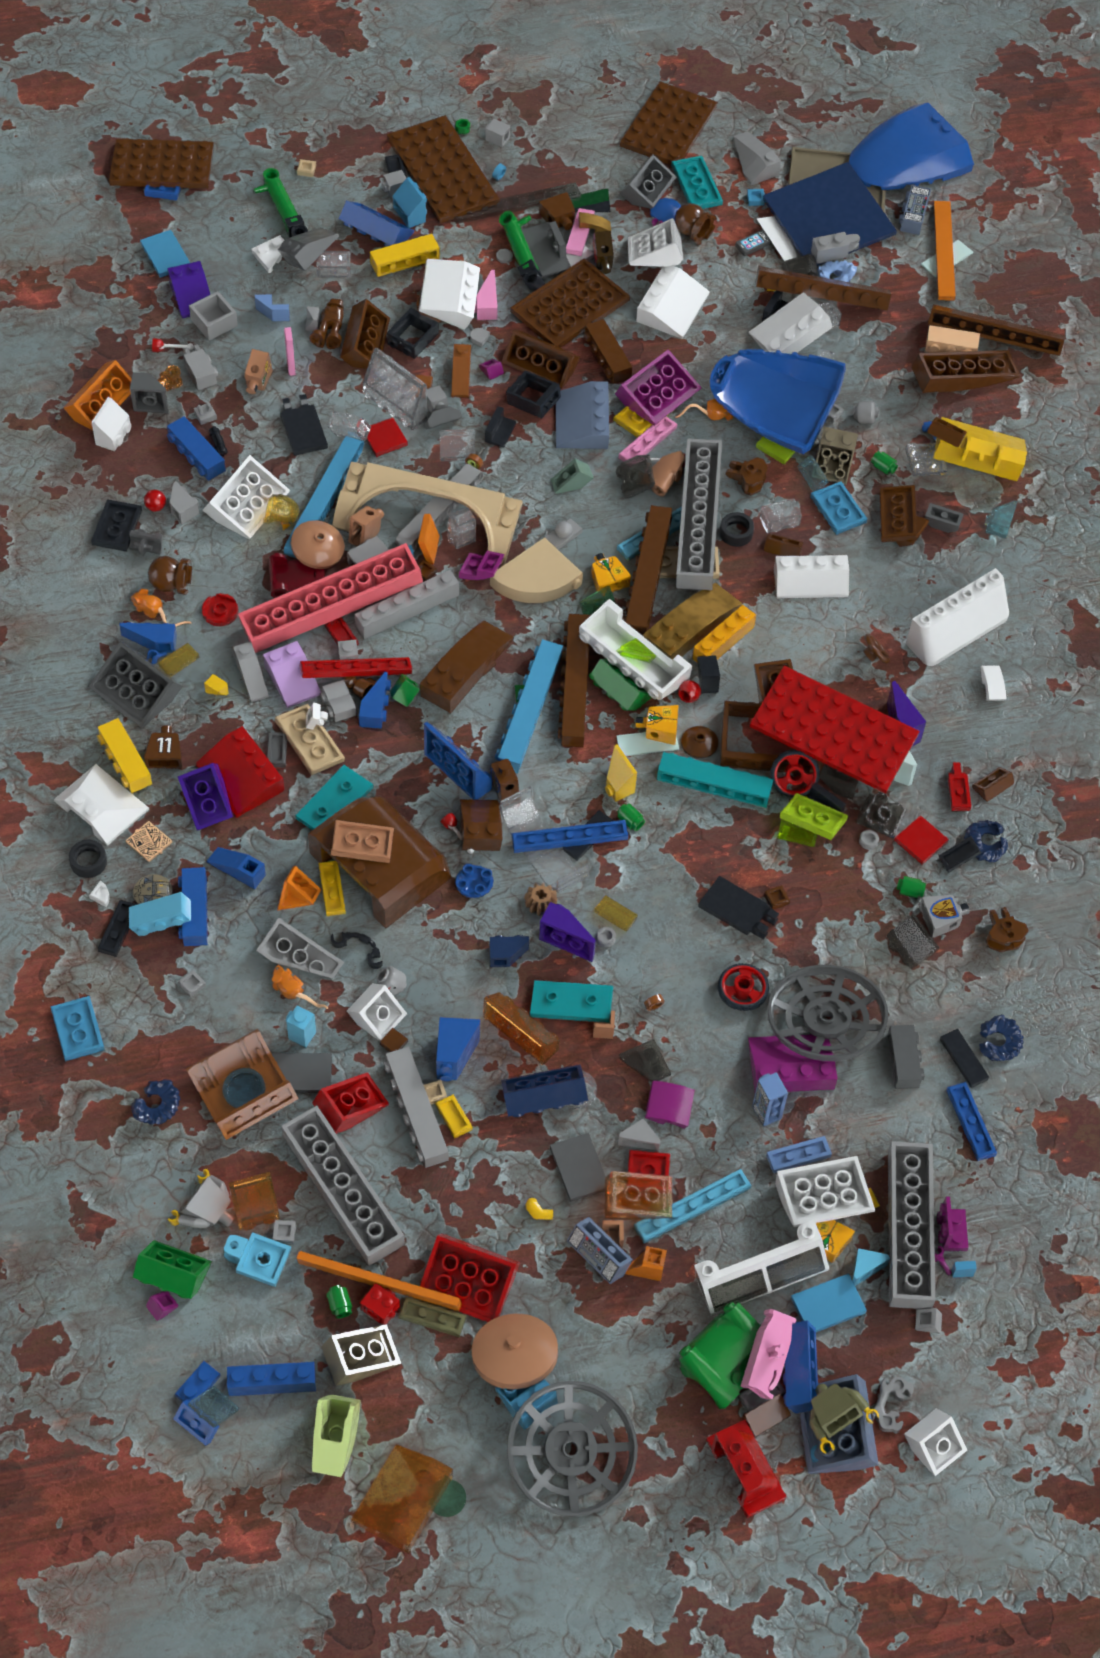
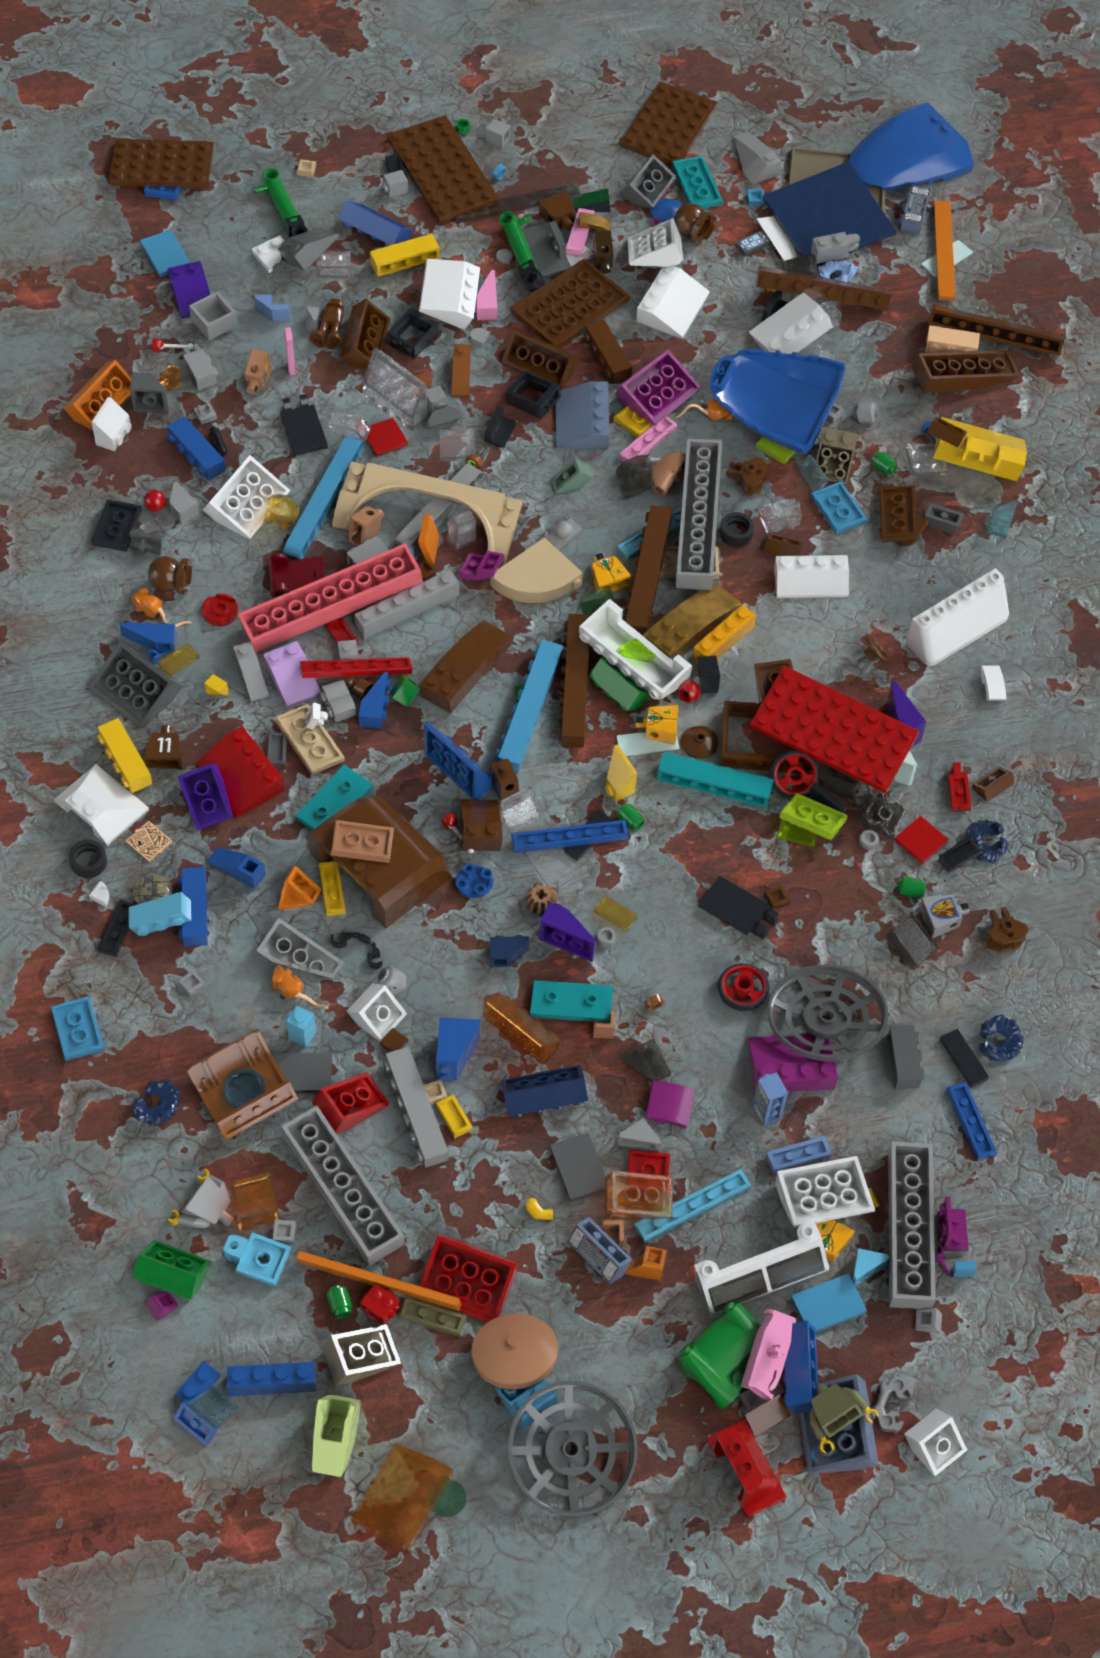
(314, 551): nougat dish -> none
(410, 203): dark azure slope -> none
(491, 368): magenta slope -> none

